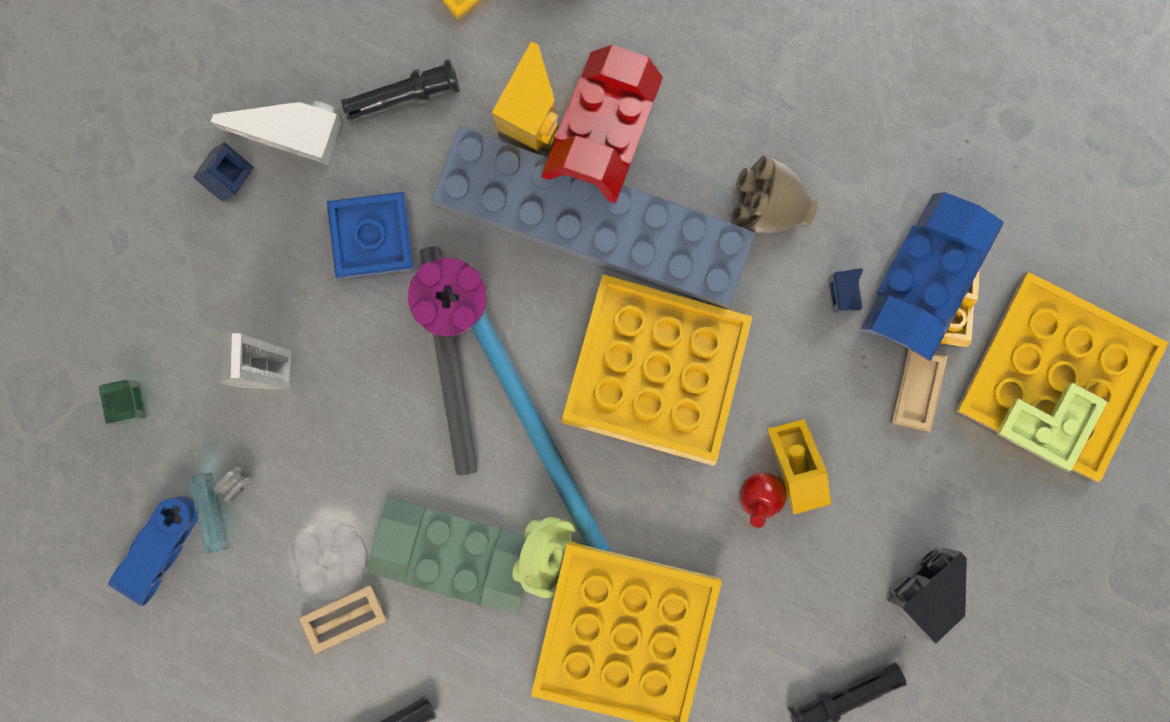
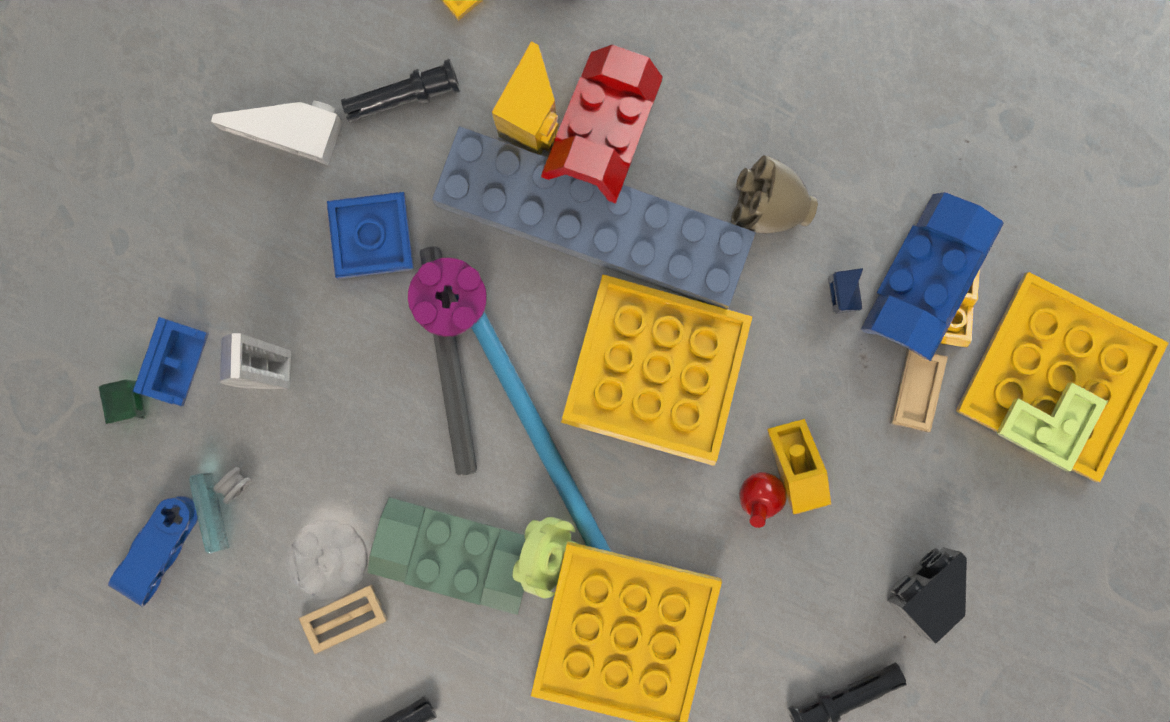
(170, 362): none -> blue hinge
(223, 172): dark blue slope -> none

